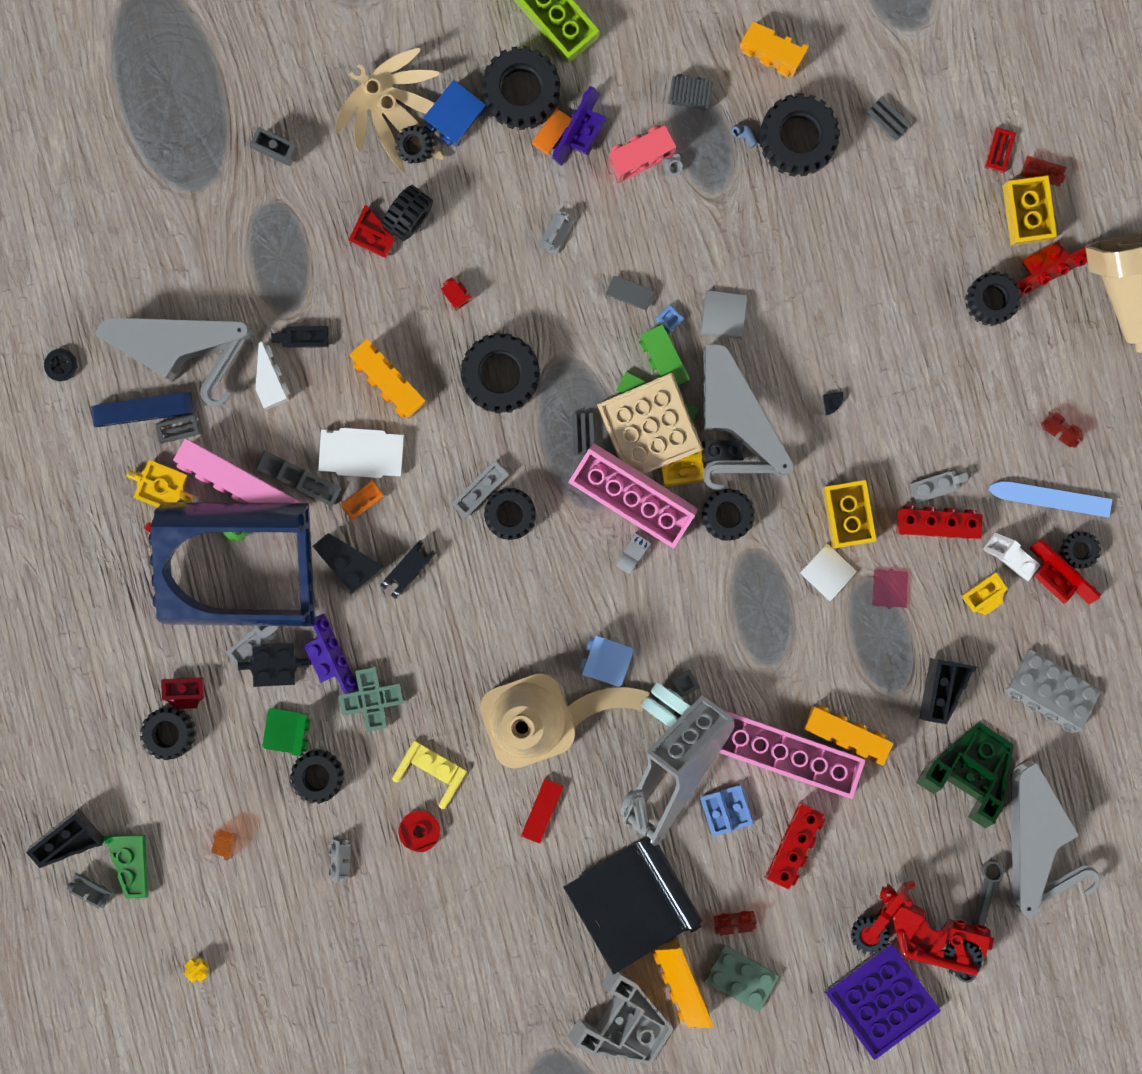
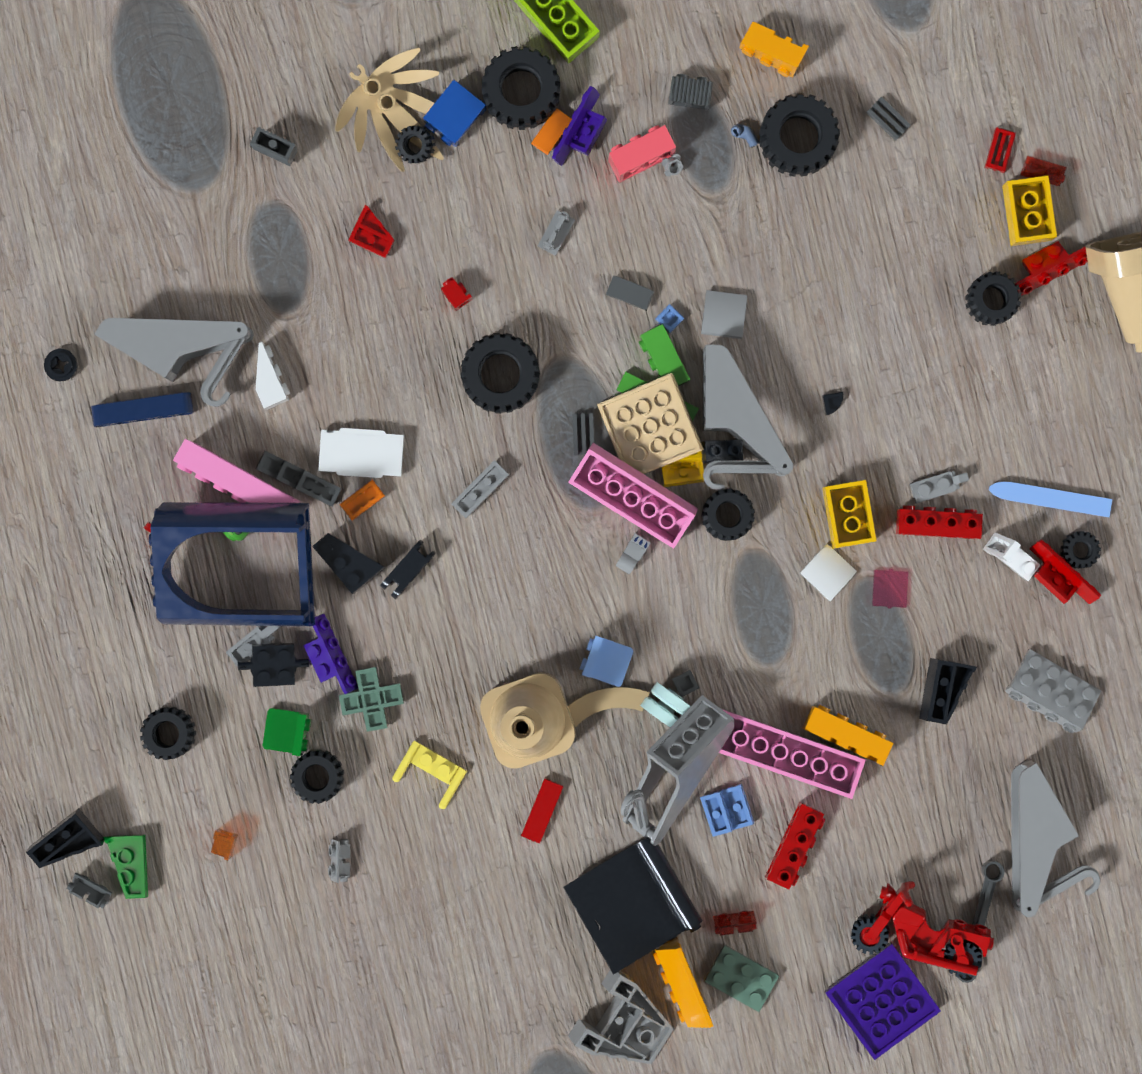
(160, 484): yellow plate -> none
(183, 692): dark red slope -> none
(195, 425): dark grey tile -> none
(196, 970): yellow gear -> none
(302, 337): black hinge -> none
(388, 379): light orange wedge -> none
(407, 213): black tyre -> none
(408, 826): red plate -> none
(528, 513): black tyre -> none
(977, 766): dark green wedge -> none
(985, 595): yellow slope -> none
(1069, 433): clear red hinge -> none

